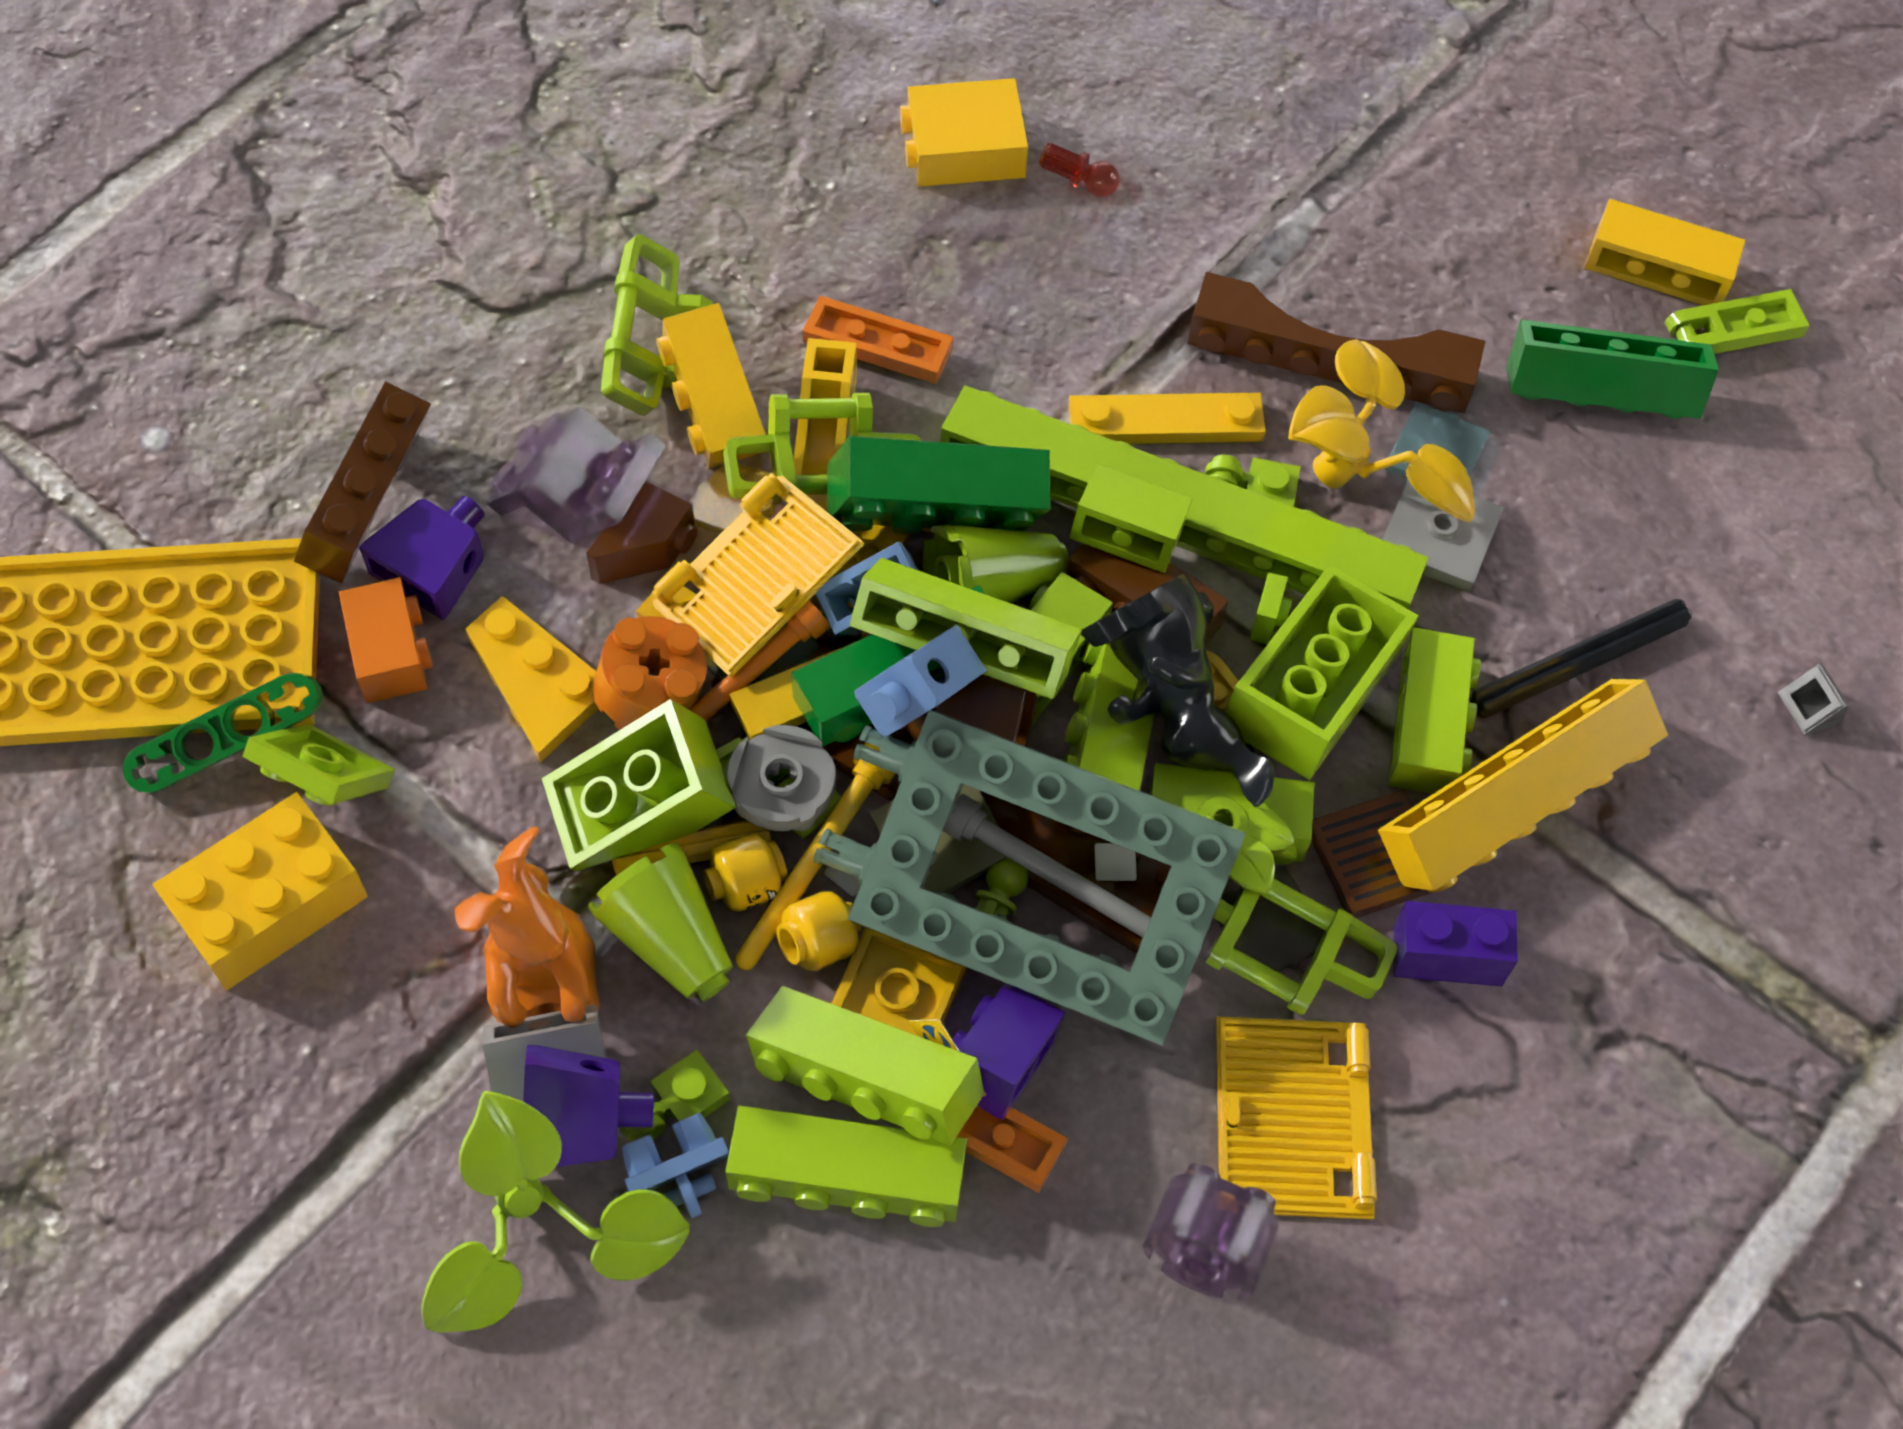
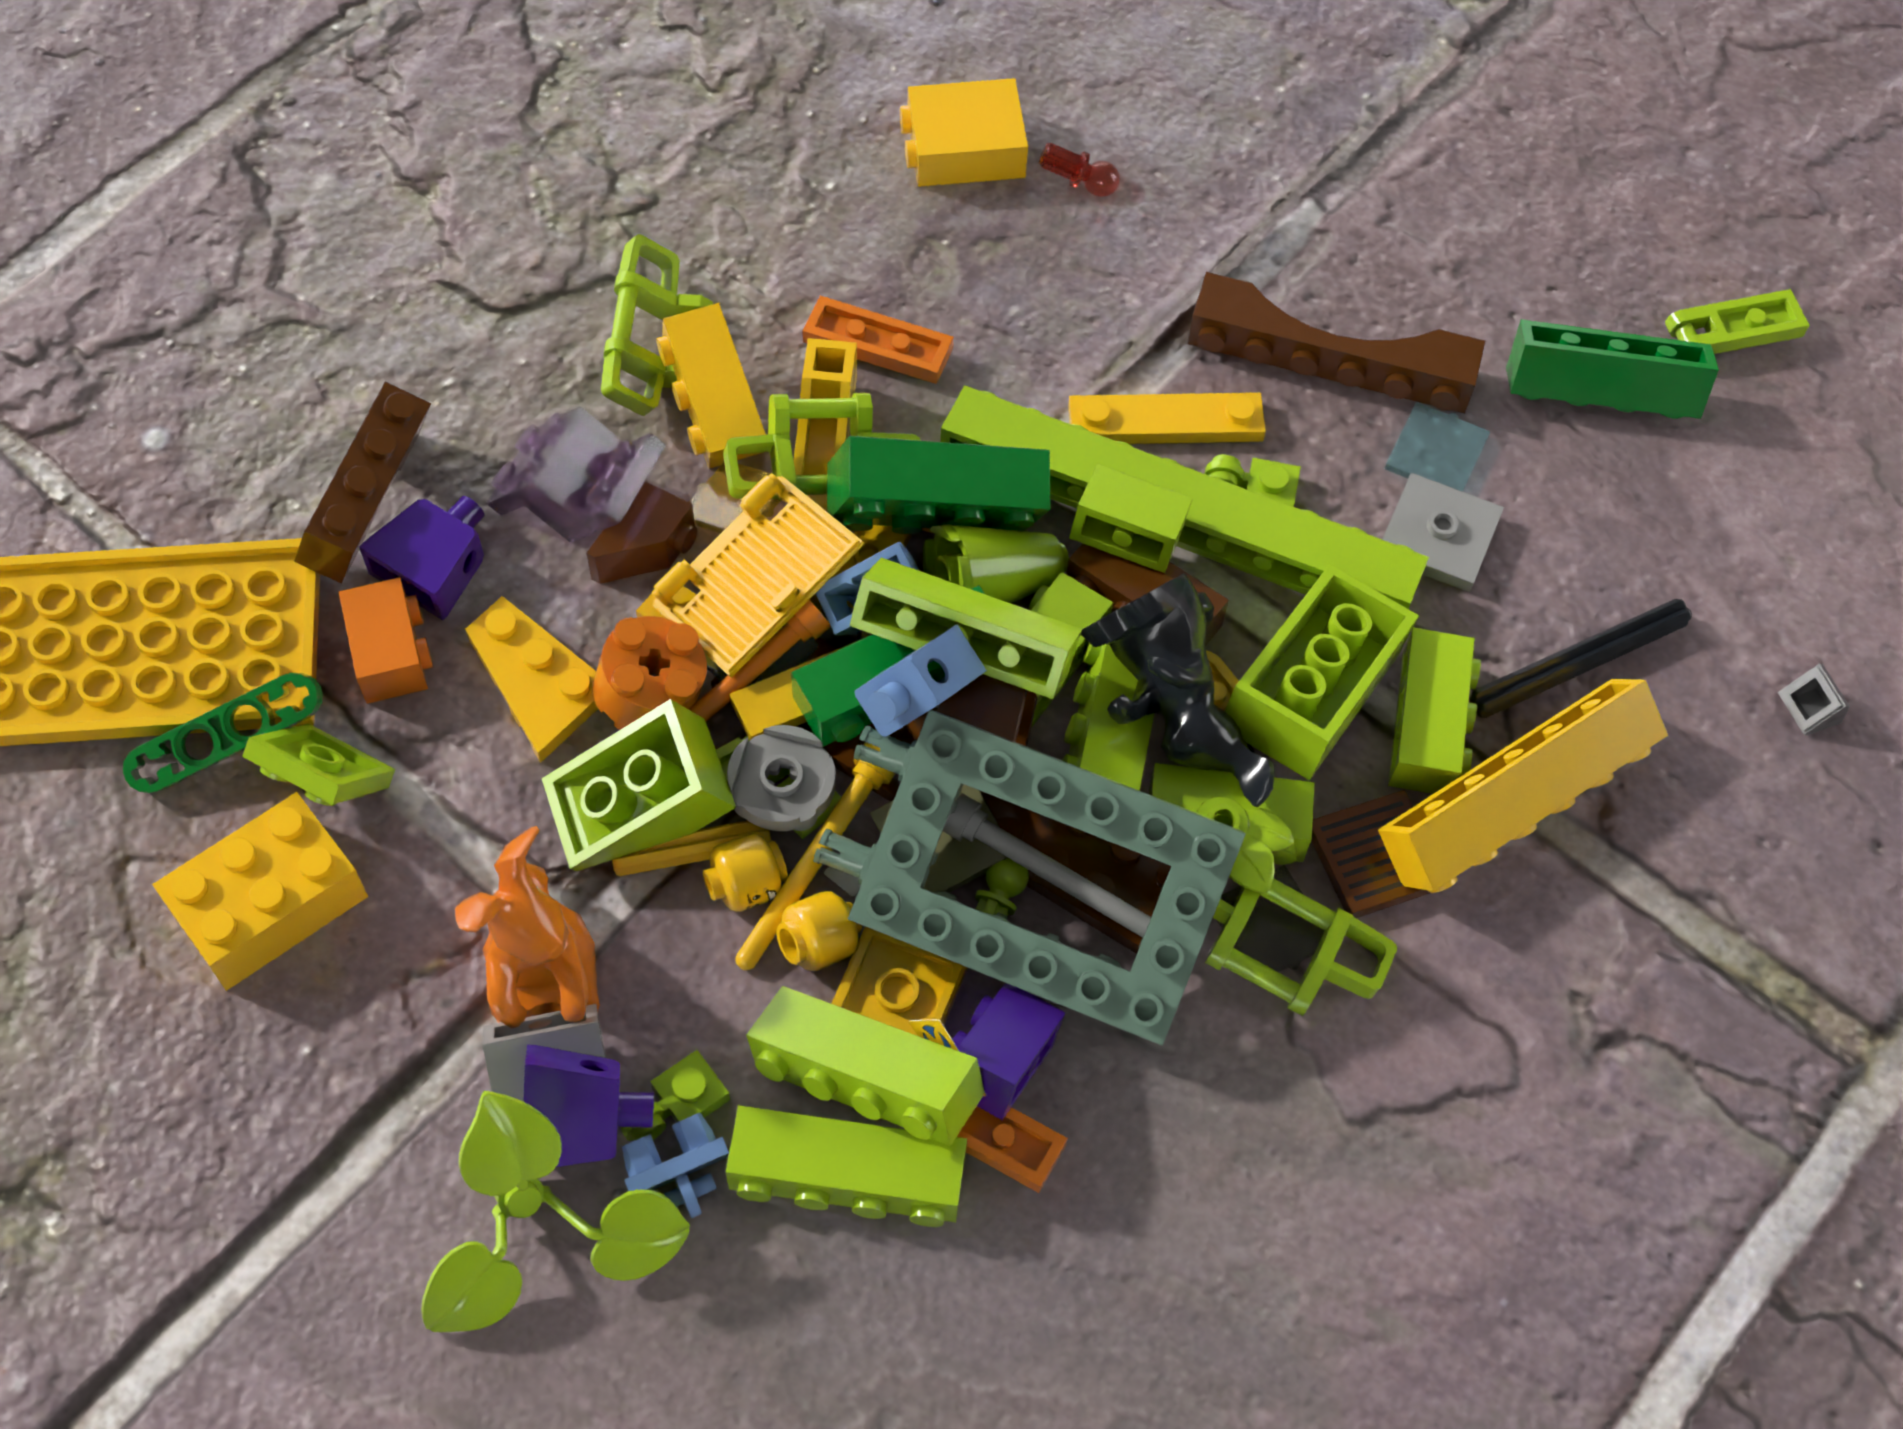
(666, 923): lime cone -> none
(1114, 863): white sticker -> none
(1212, 1232): clear purple brick -> none
(1272, 608): lime plate -> none
(1295, 1114): yellow window -> none
(1329, 423): yellow plant -> none
(1455, 943): dark purple brick -> none
(1664, 253): yellow brick -> none

